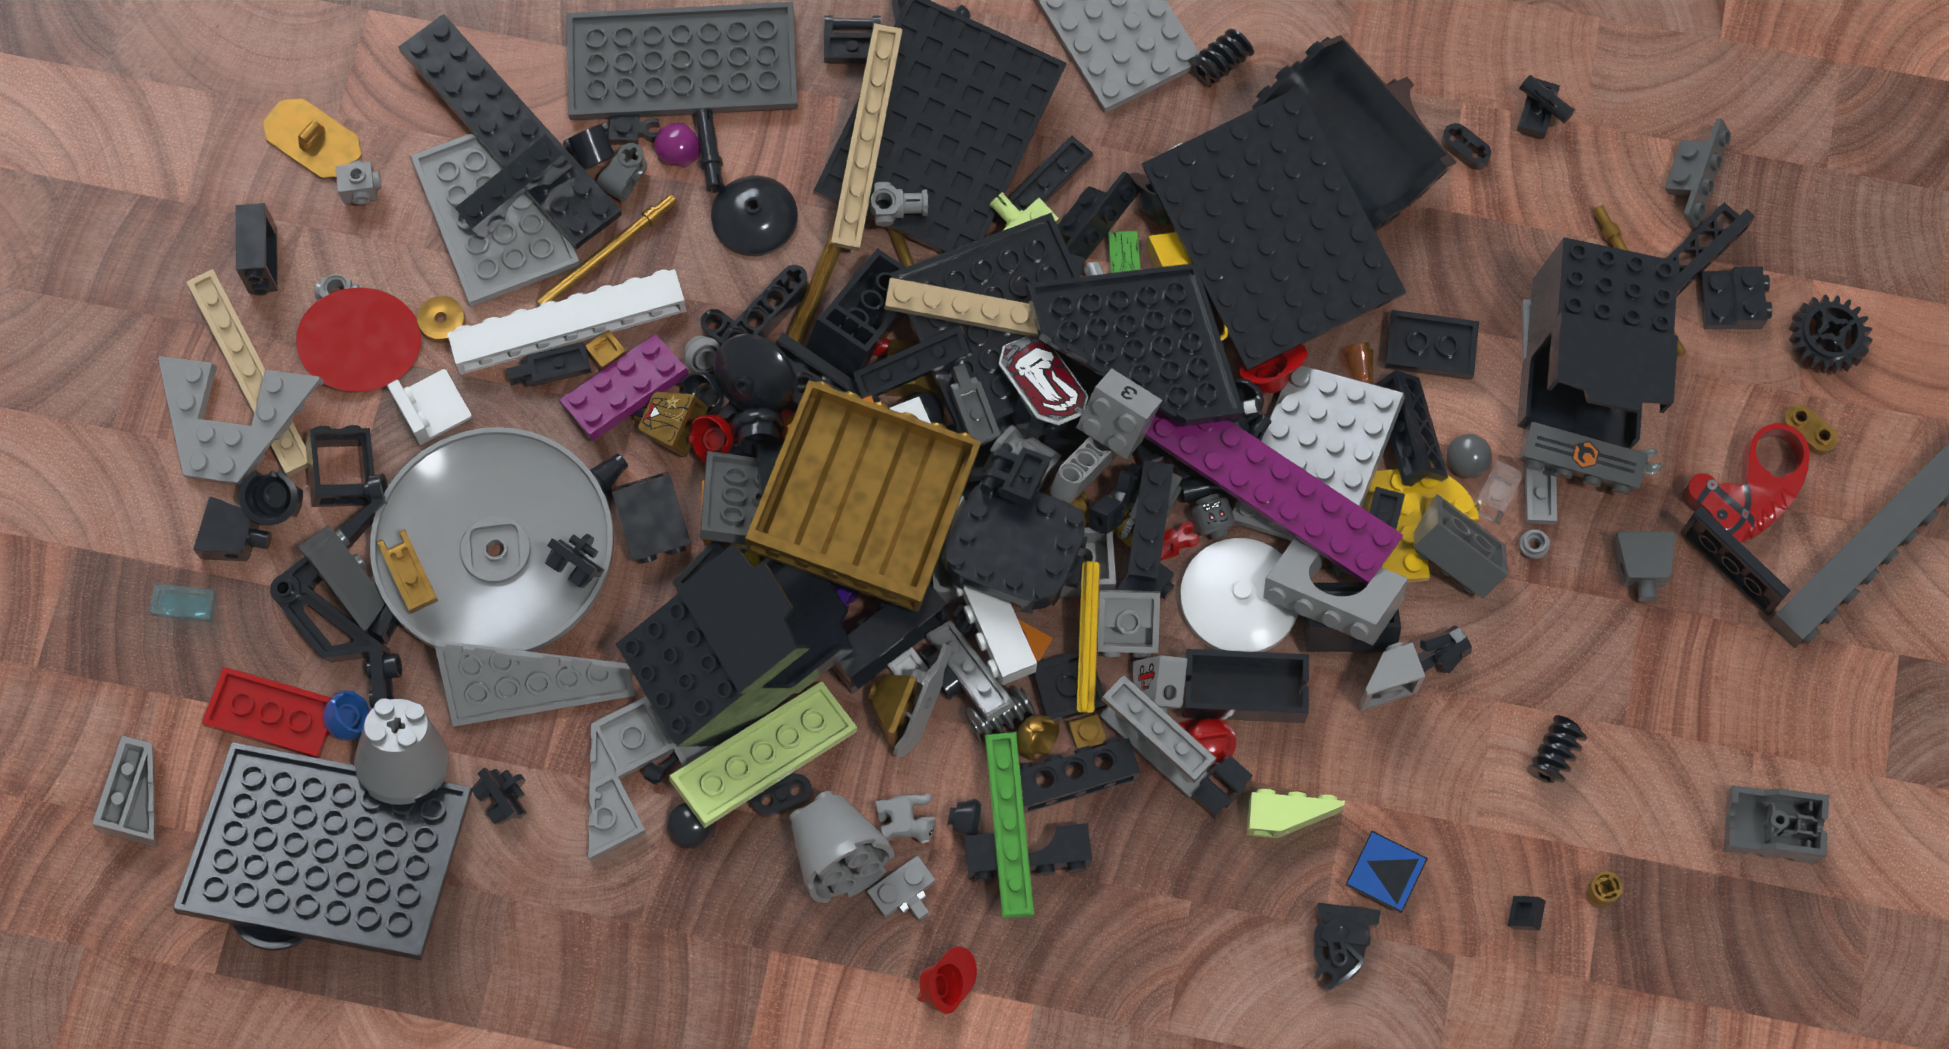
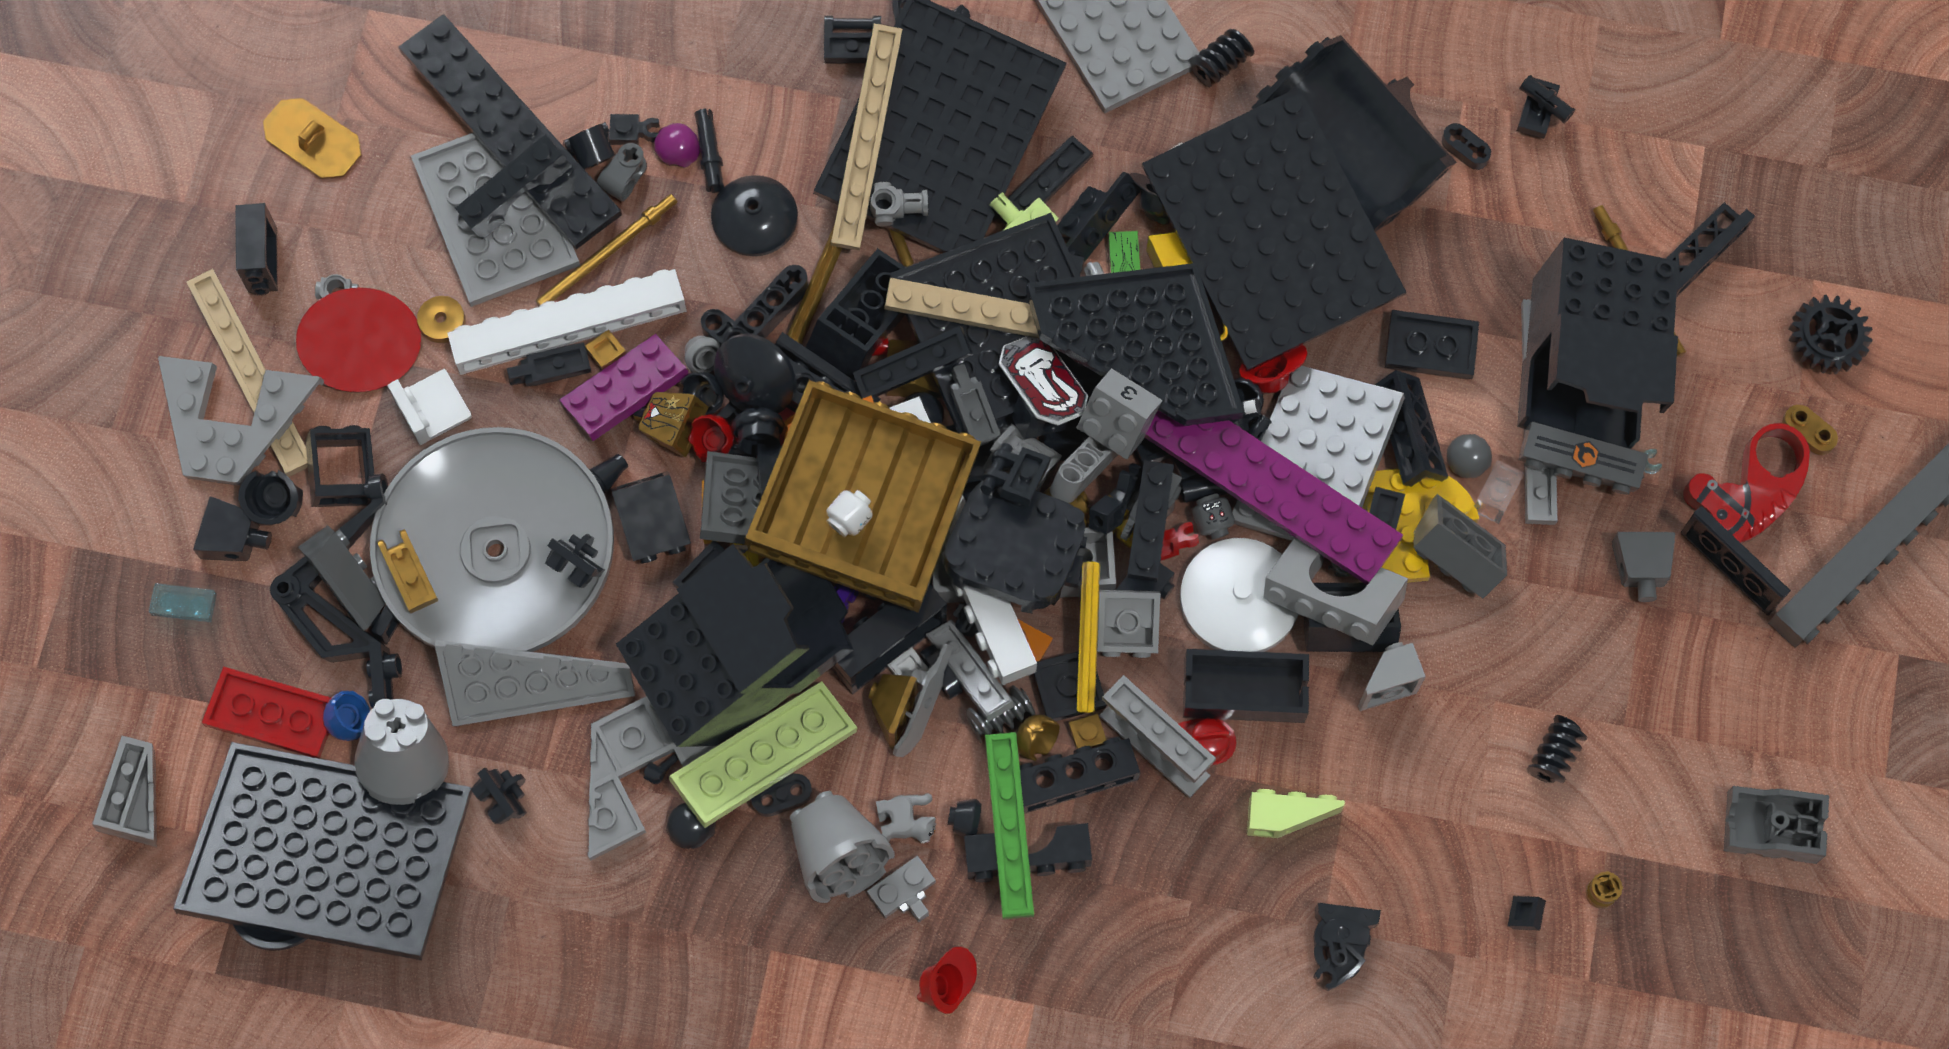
(358, 182): light grey brick -> none
(681, 60): dark grey plate -> none
(849, 513): none -> white head
(1161, 680): light grey torso -> none
(1211, 797): black piece -> none
(1360, 361): clear orange cone -> none
(1386, 872): piece -> none
(1444, 649): black rock -> none
(1536, 536): light grey plate -> none
(1696, 170): dark grey bracket -> none
(1735, 298): black plate -> none

